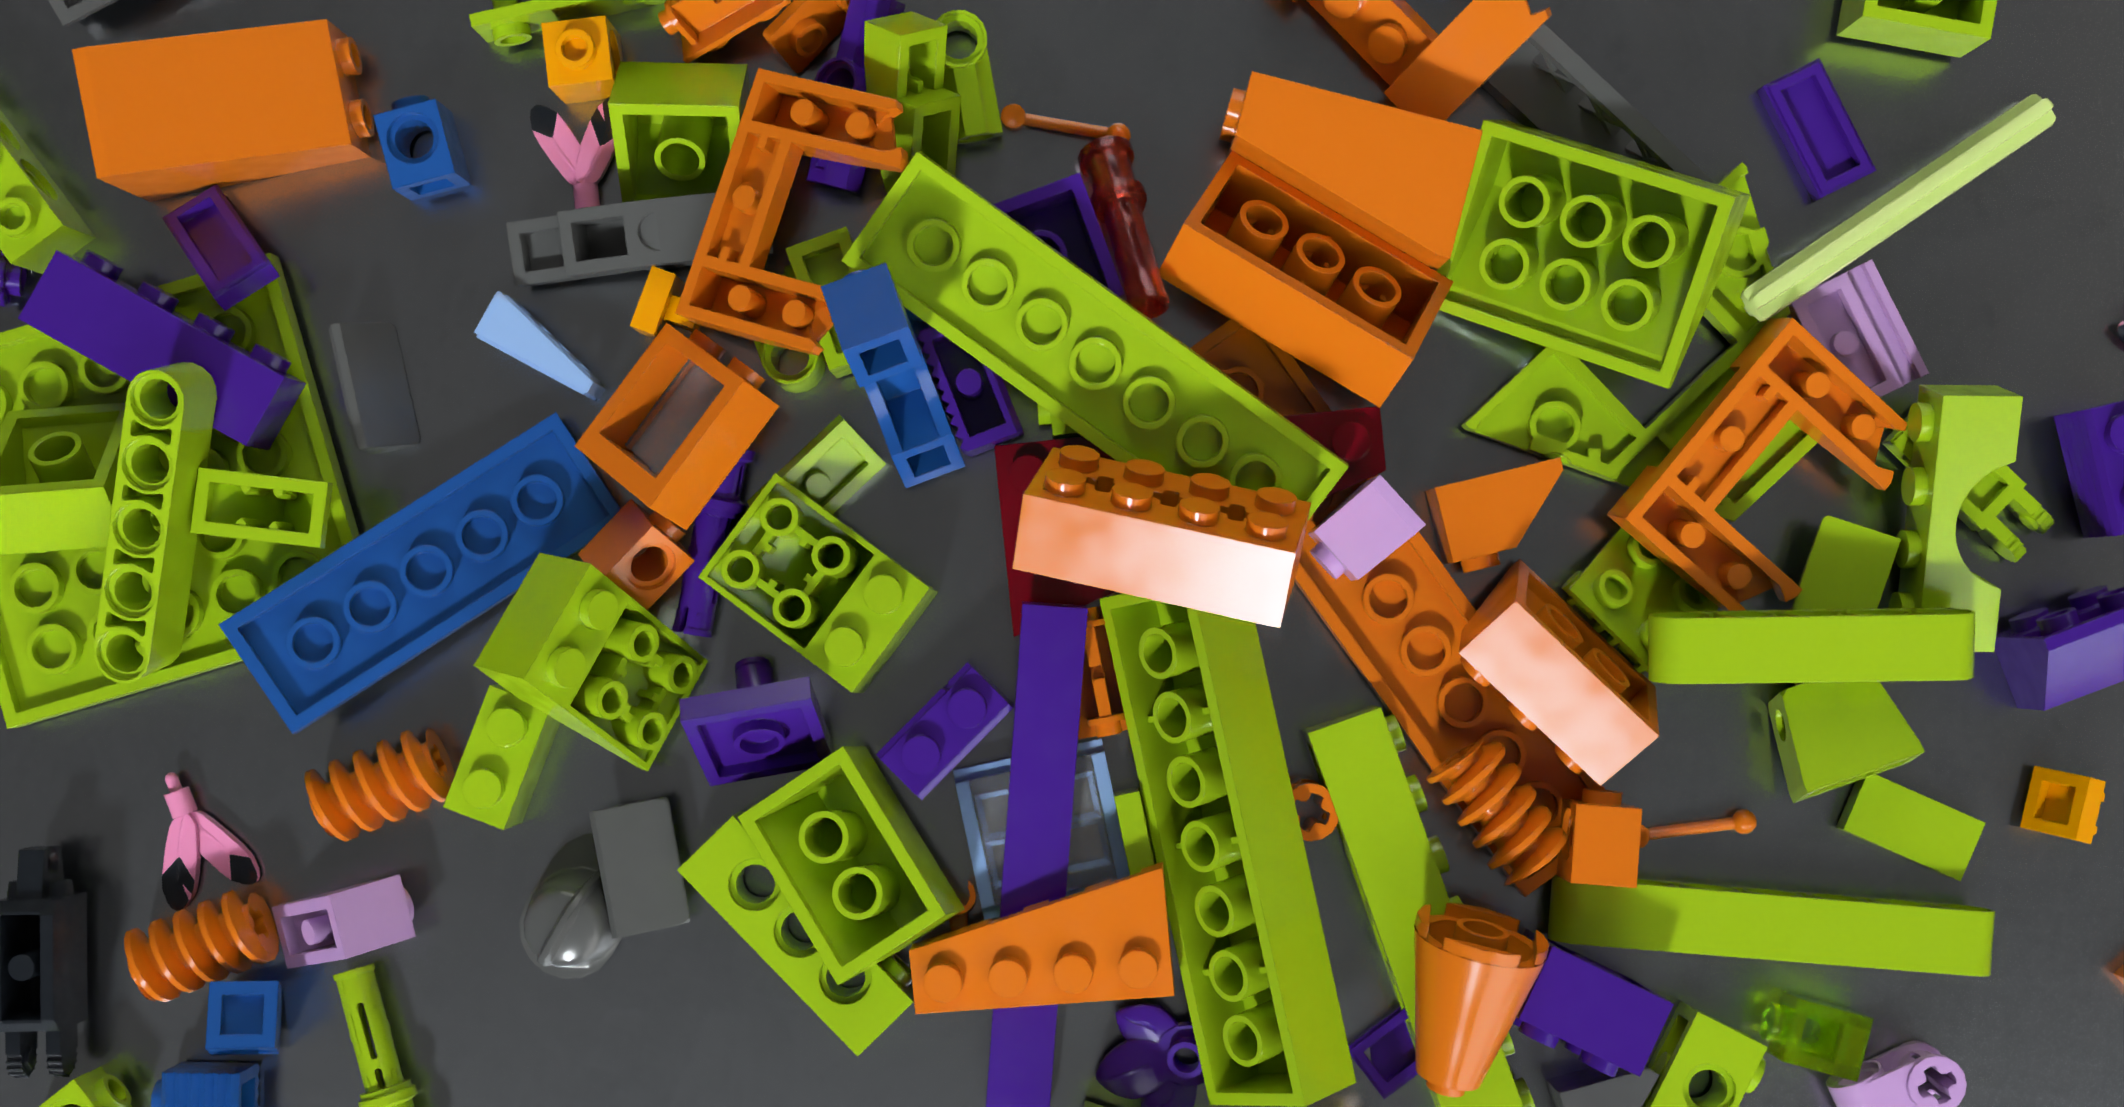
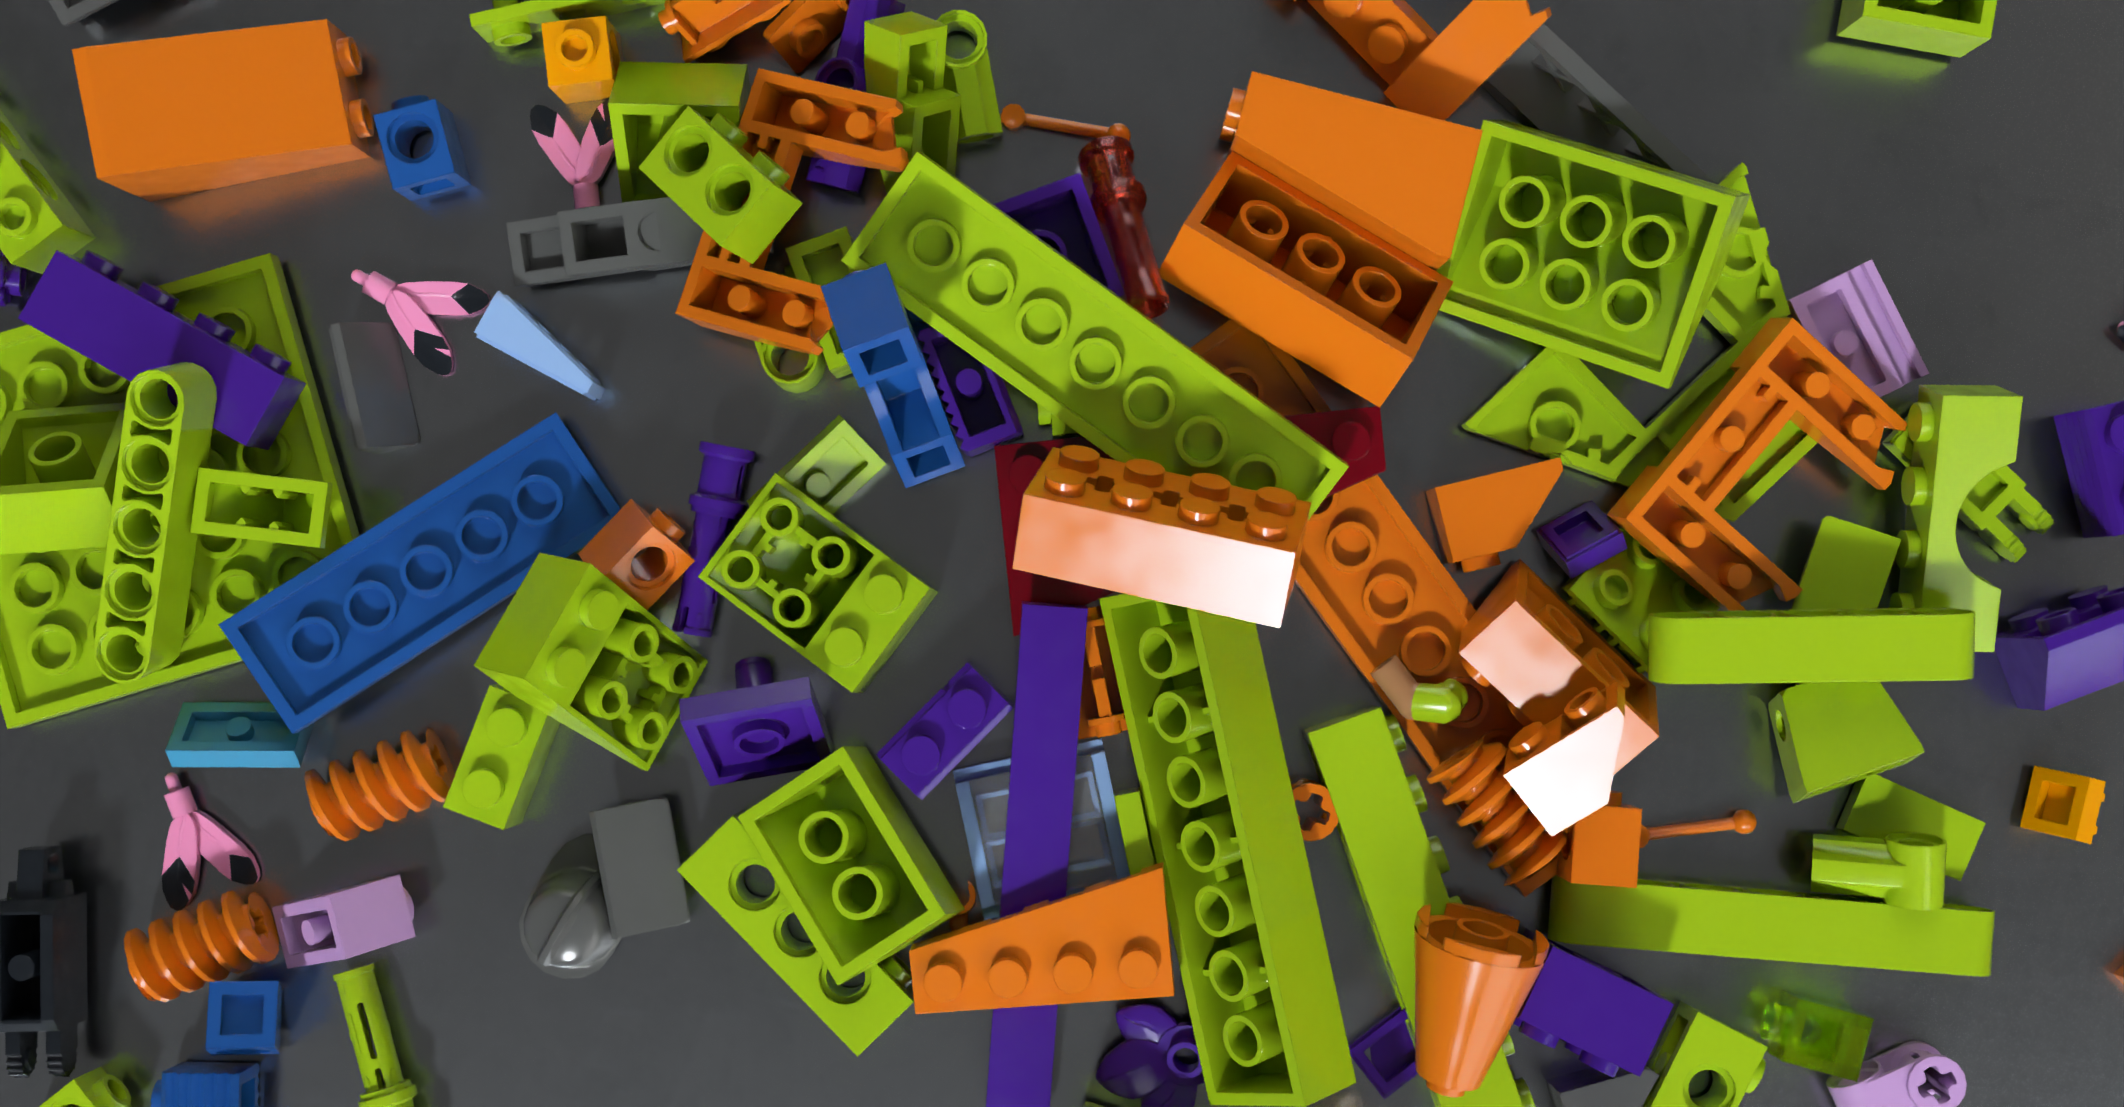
(220, 247): dark purple tile -> none
(234, 737): none -> dark azure plate
(409, 310): none -> bright pink piece
(659, 304): light orange tile -> none
(682, 419): orange window -> none
(716, 189): none -> lime brick
(1363, 530): lavender slope -> none
(1420, 701): none -> arm
(1571, 761): none -> slope
(1581, 539): none -> dark purple tile
(1816, 130): dark purple tile -> none
(1897, 207): yellowish green axle -> none
(1900, 869): none -> lime piece

